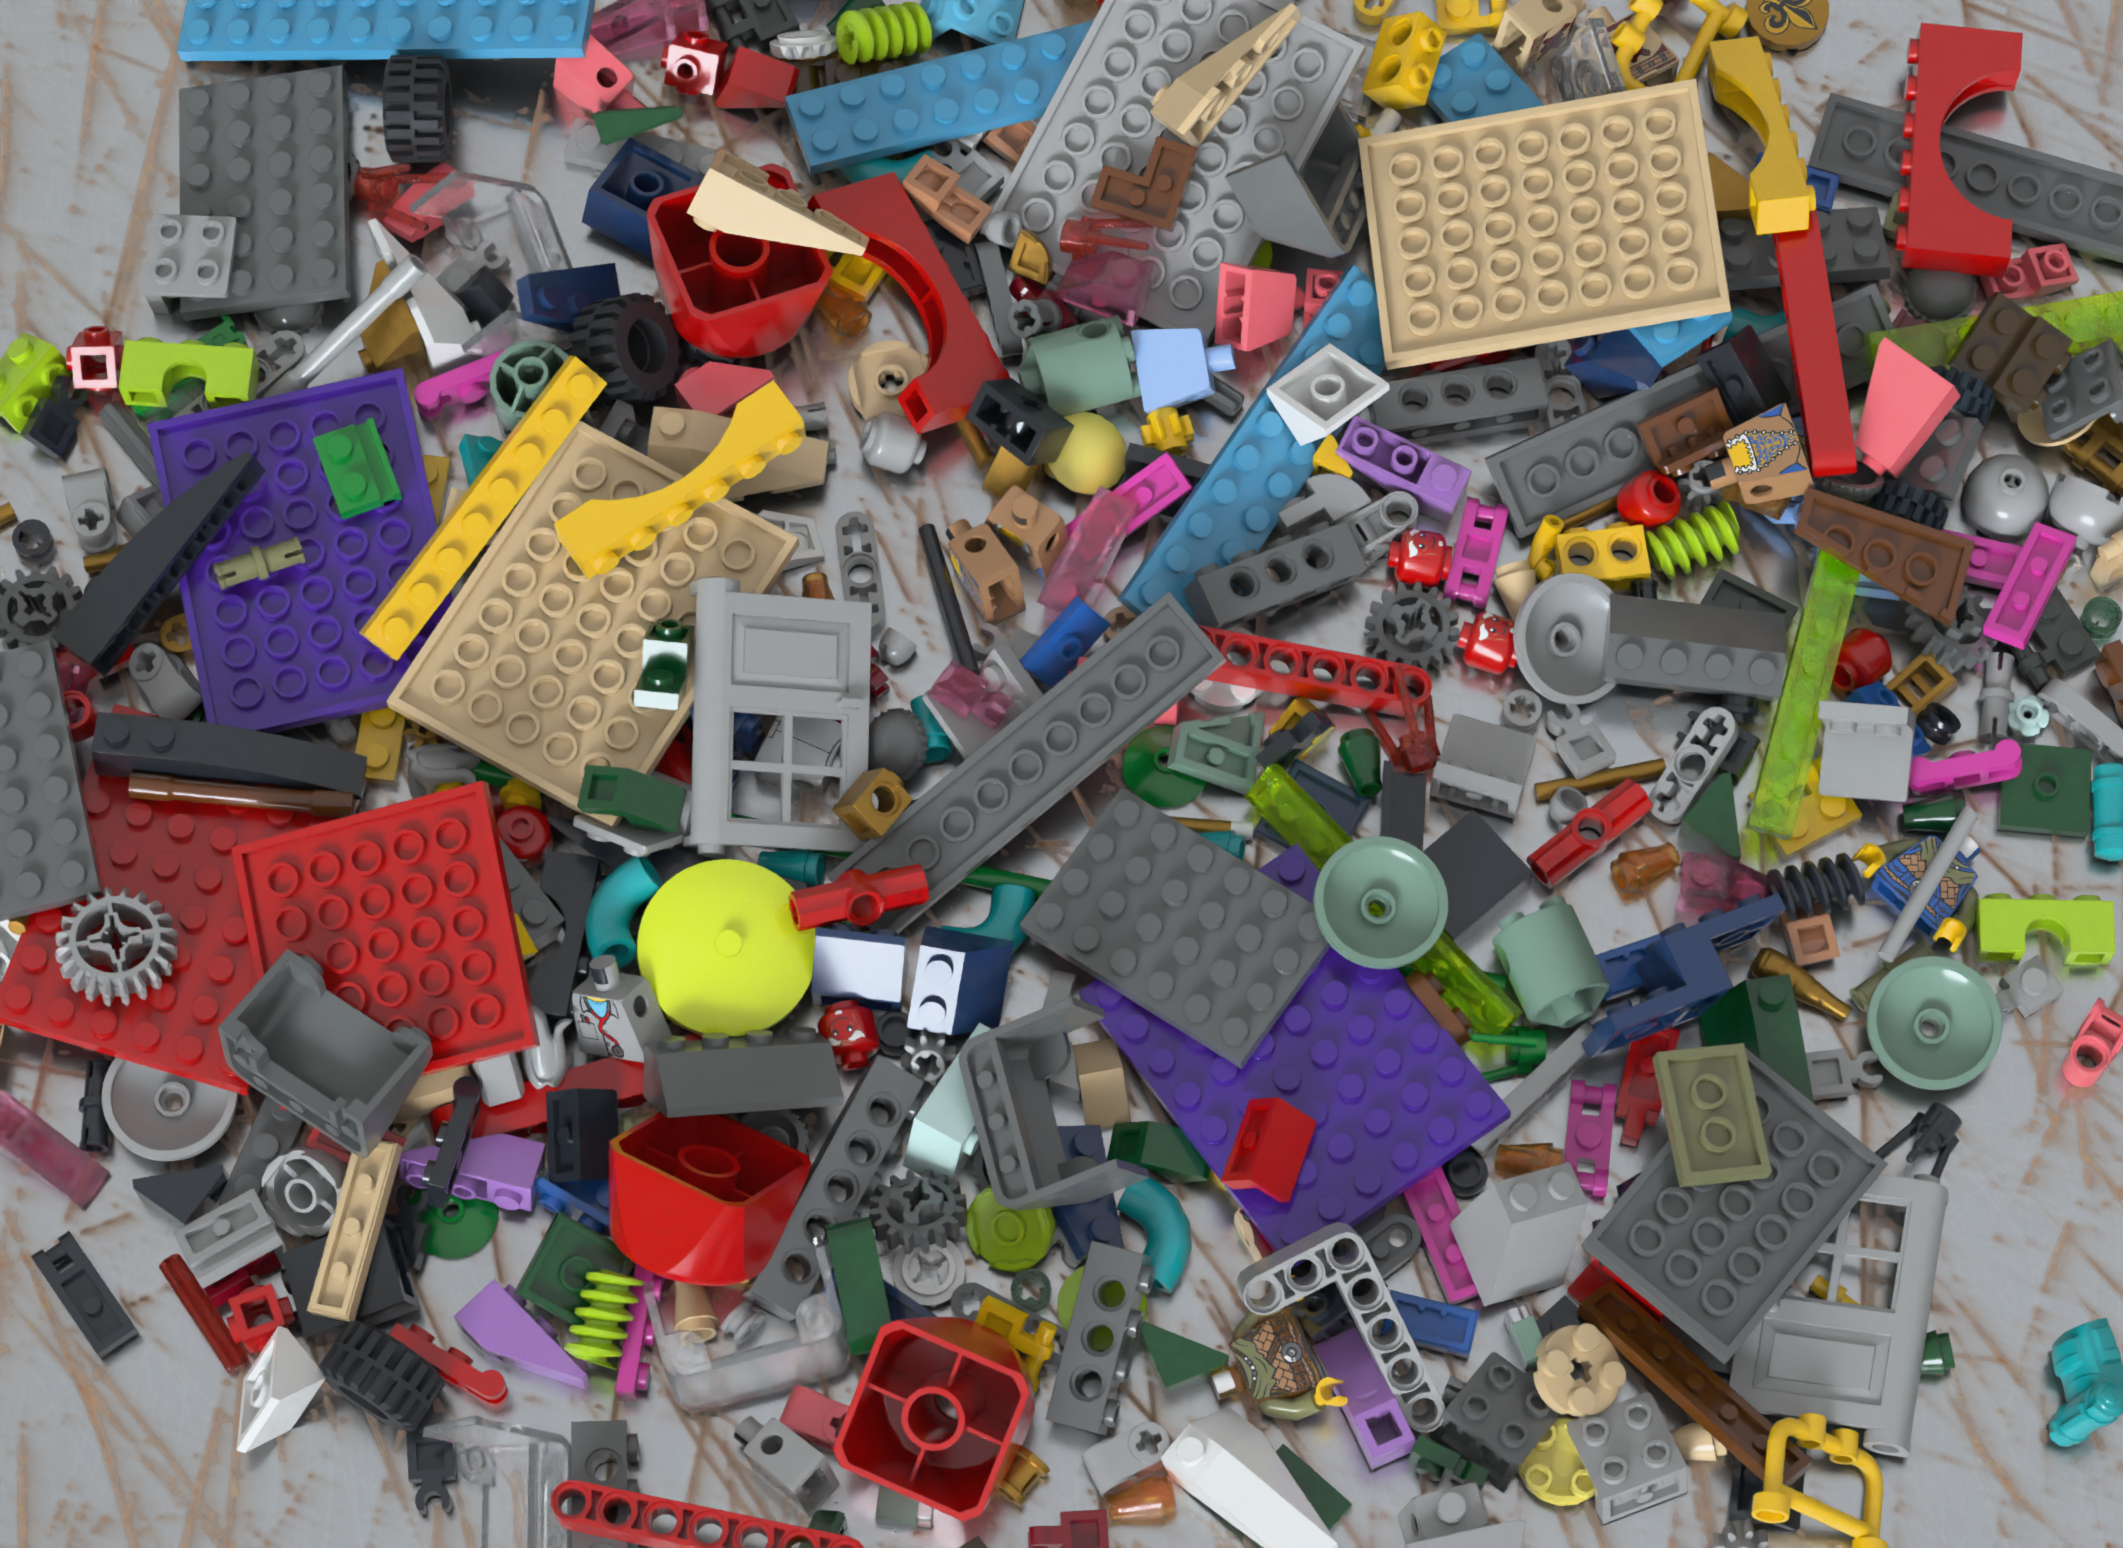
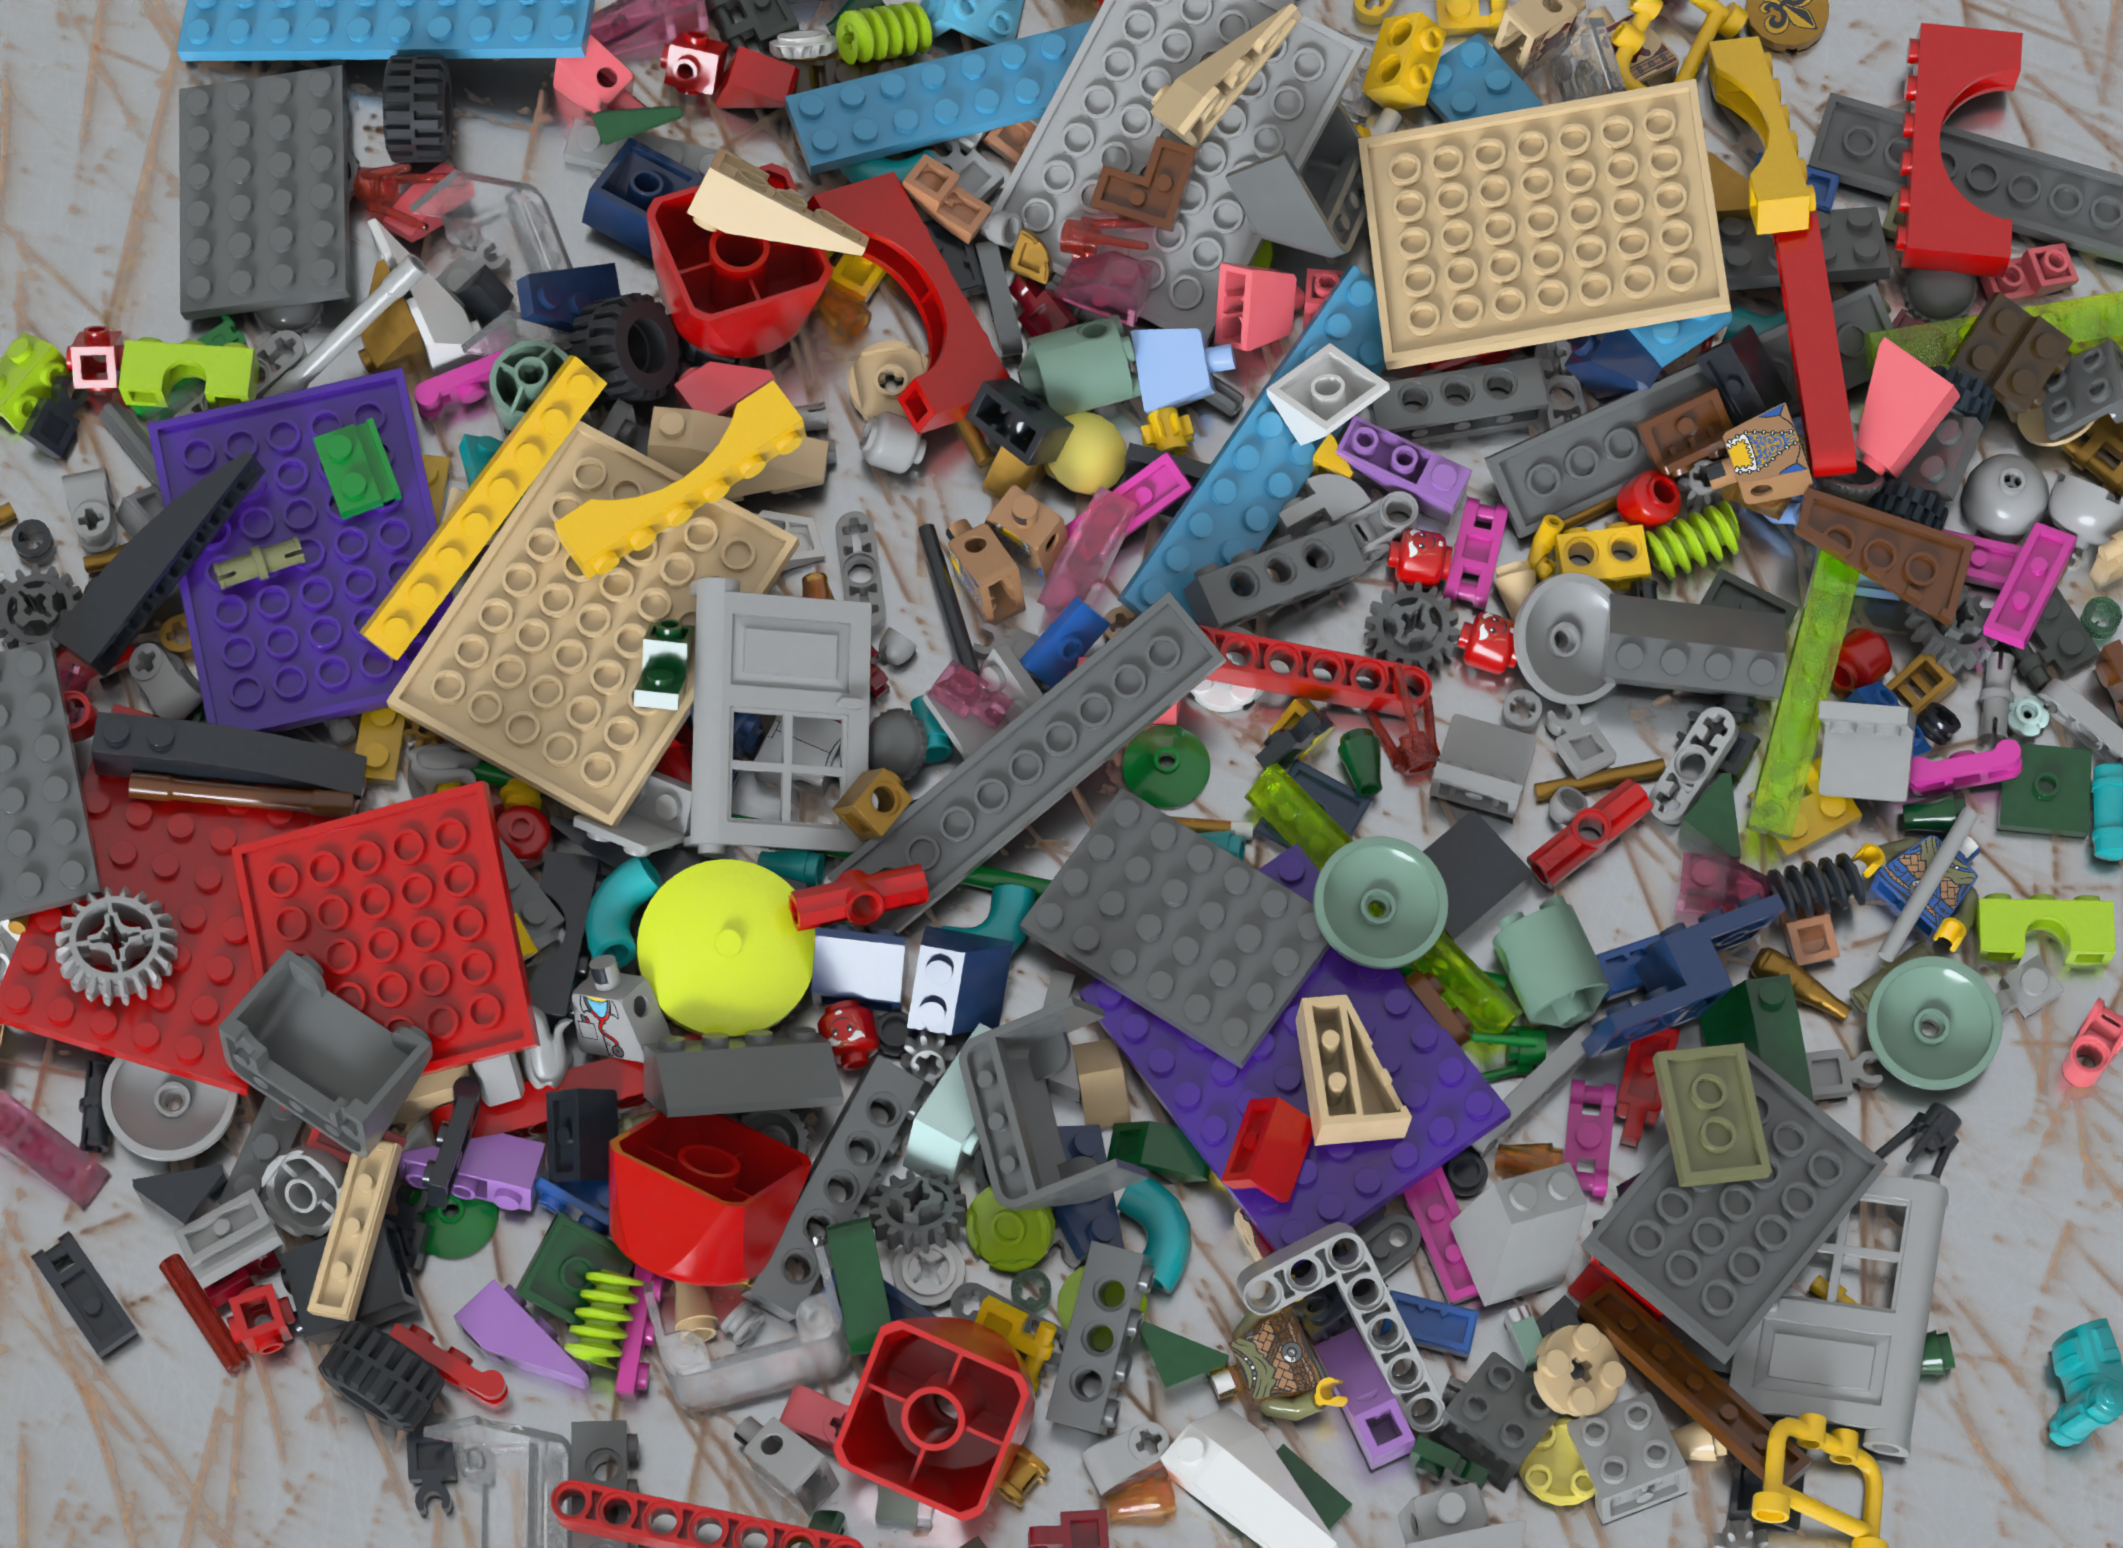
(188, 258): light grey bracket -> none
(276, 1390): white slope -> none
(639, 797): dark green slope -> none
(1037, 312): dark grey bush -> none
(1219, 750): sand green wing -> none
(1343, 1078): none -> tan wedge
(1402, 805): black panel -> none
(1642, 867): clear orange cone -> none

